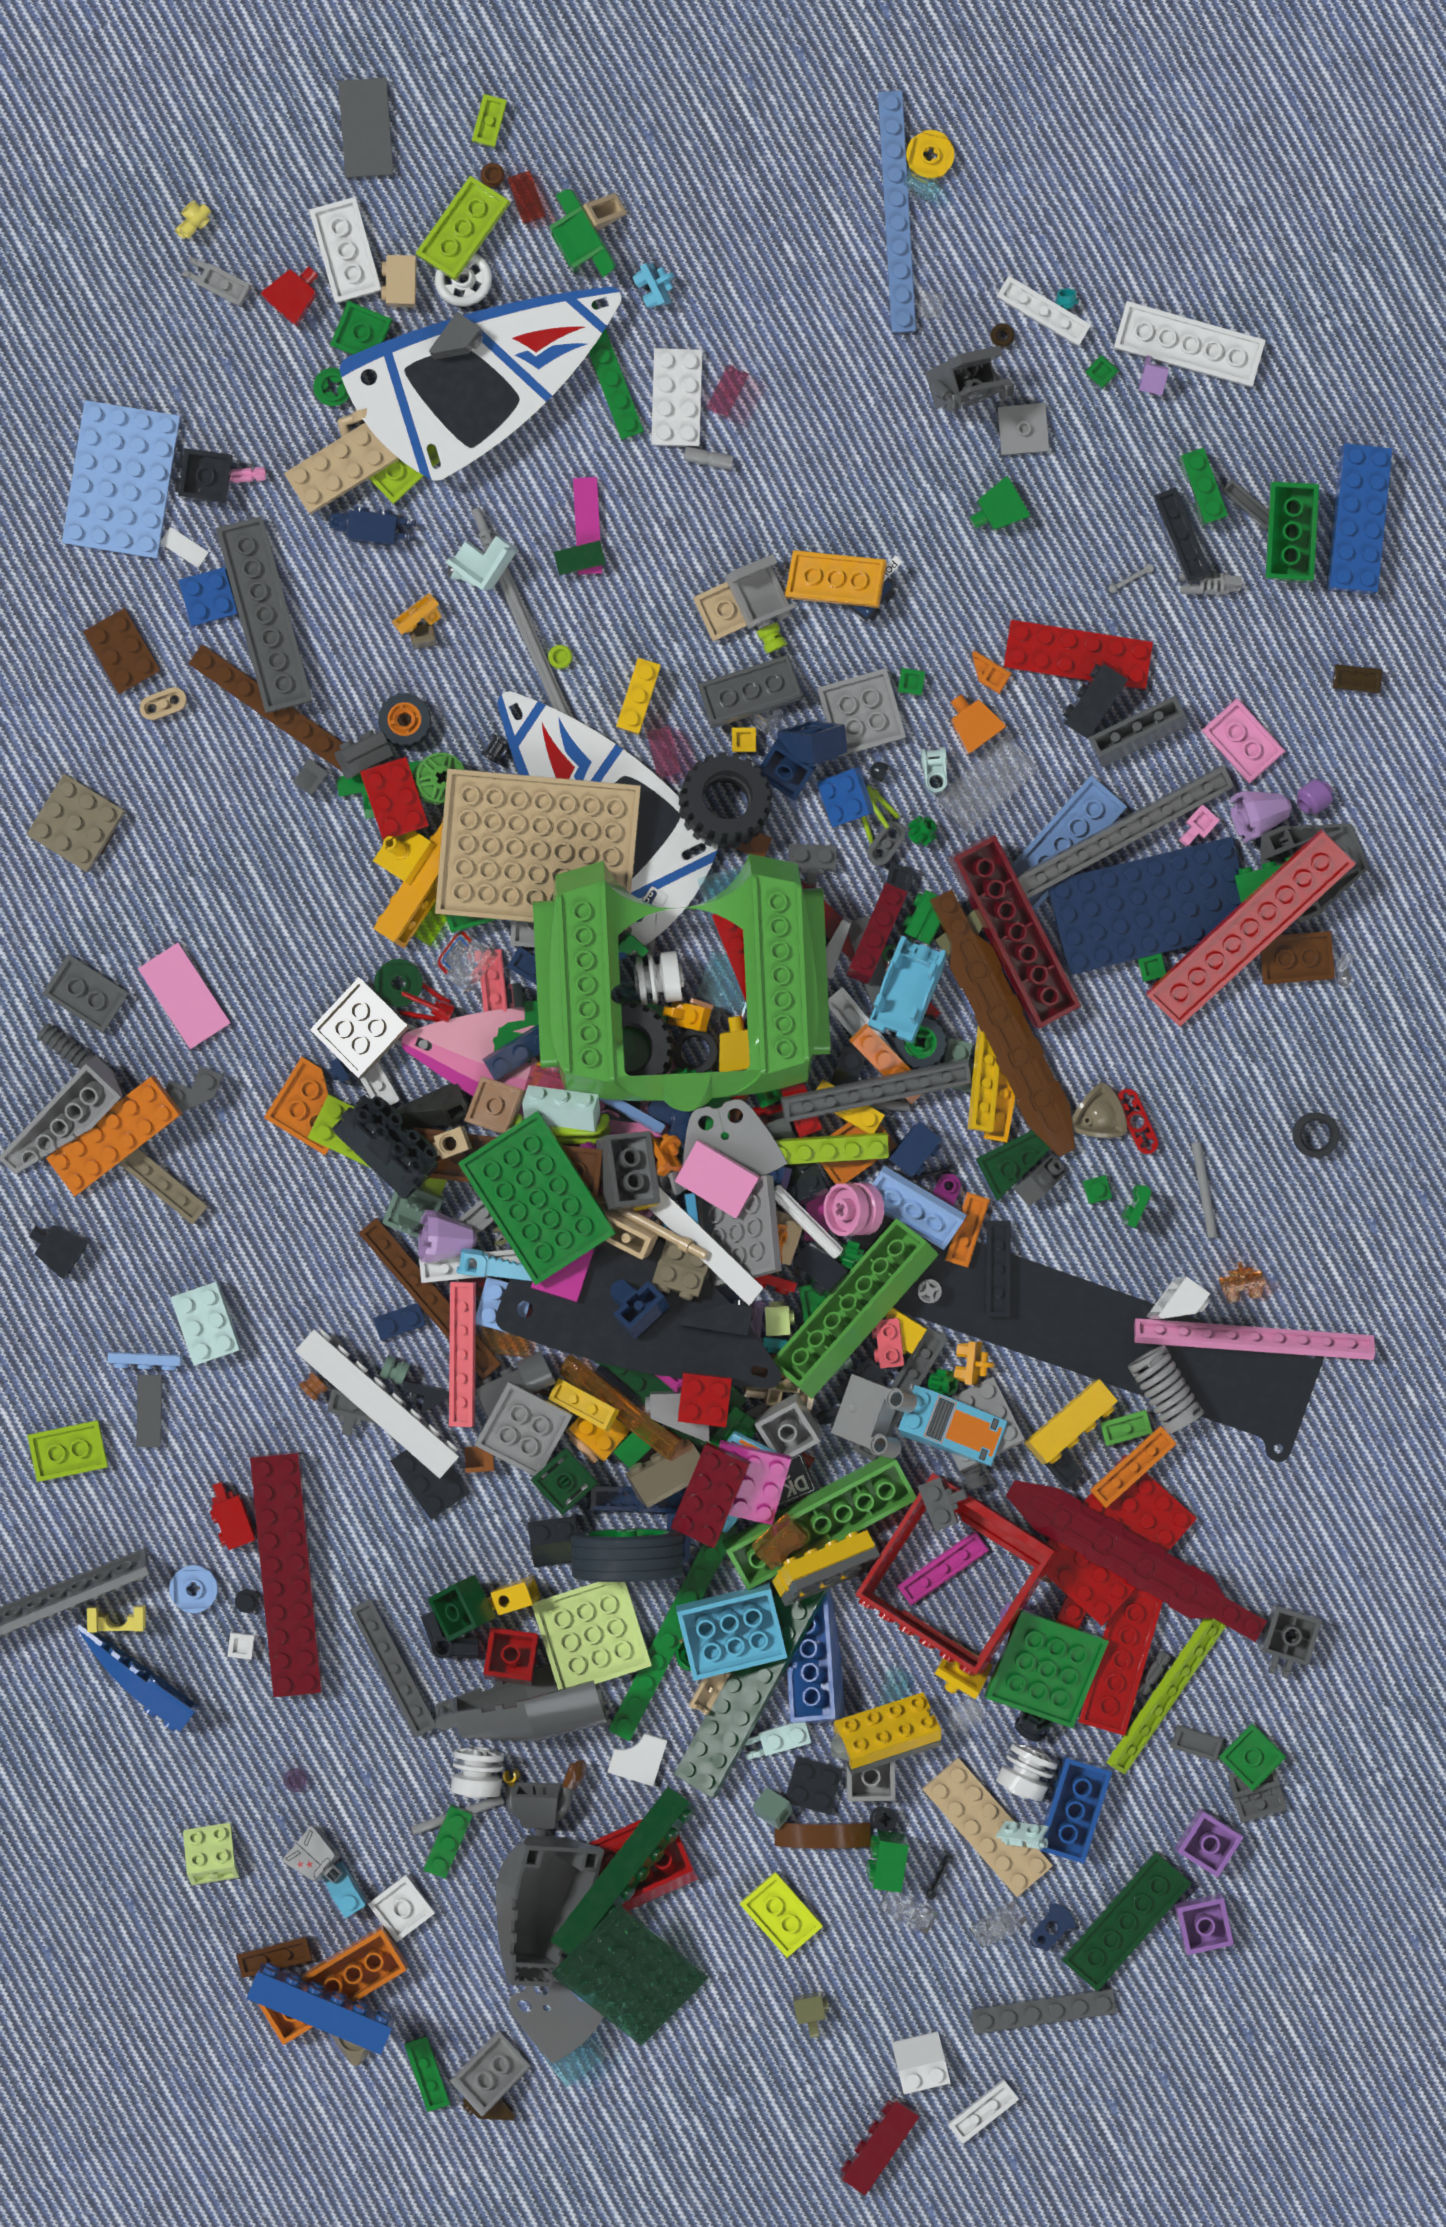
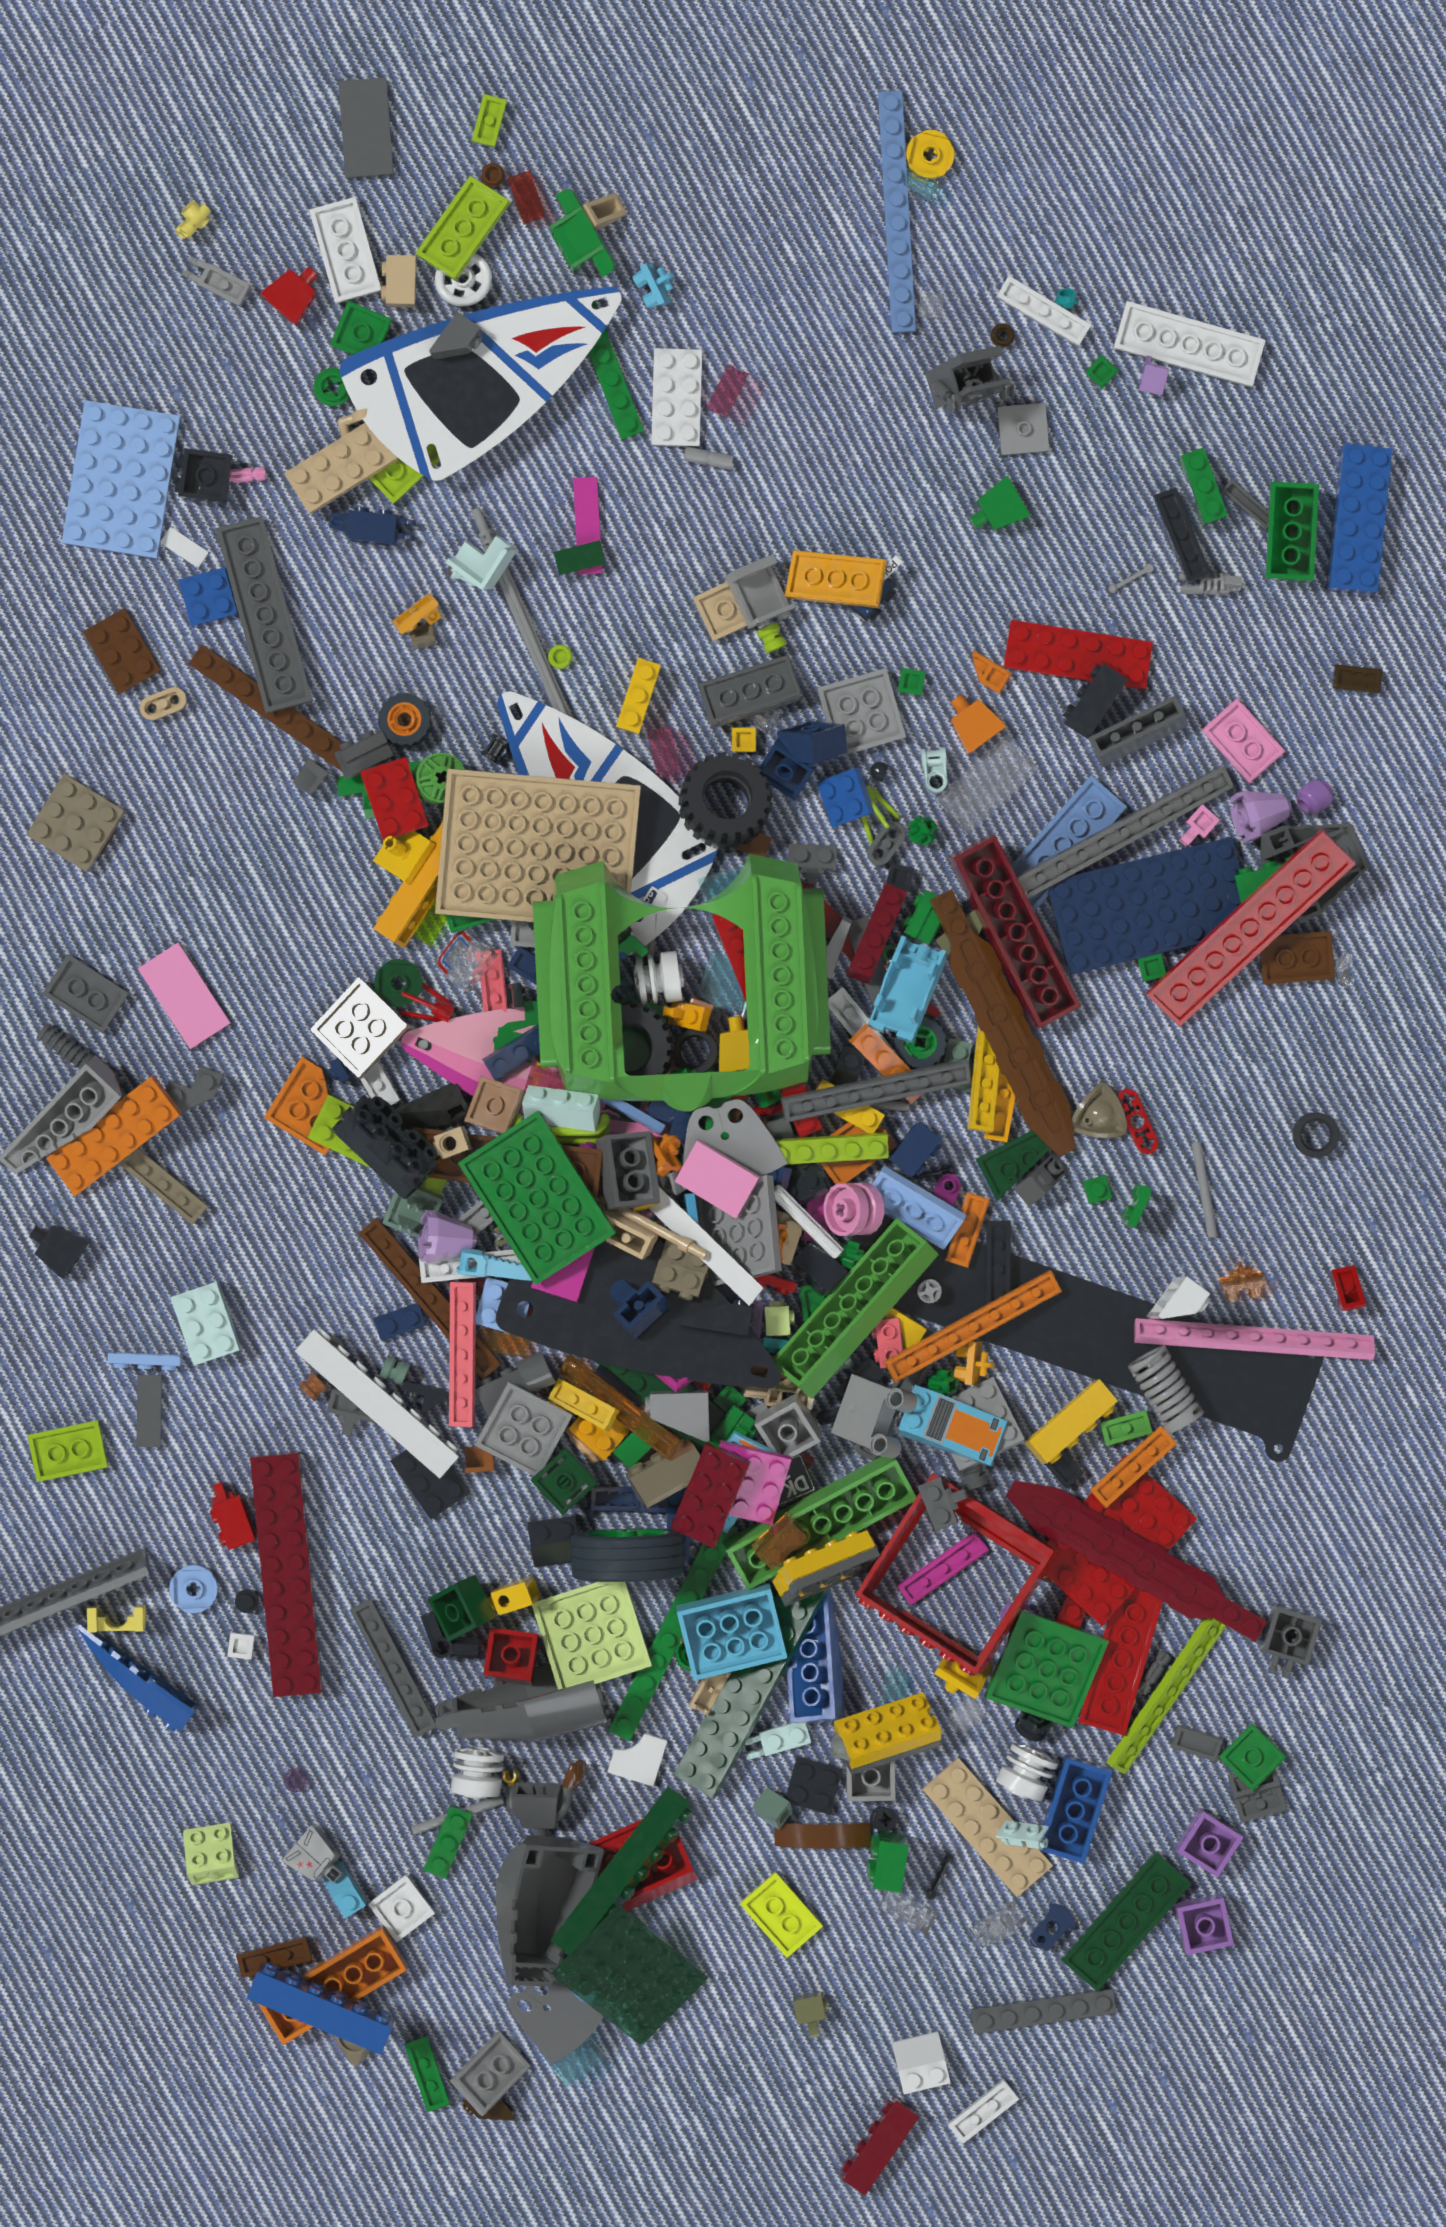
(704, 1399): red brick -> none
(972, 1326): none -> orange tile
(1348, 1288): none -> red slope

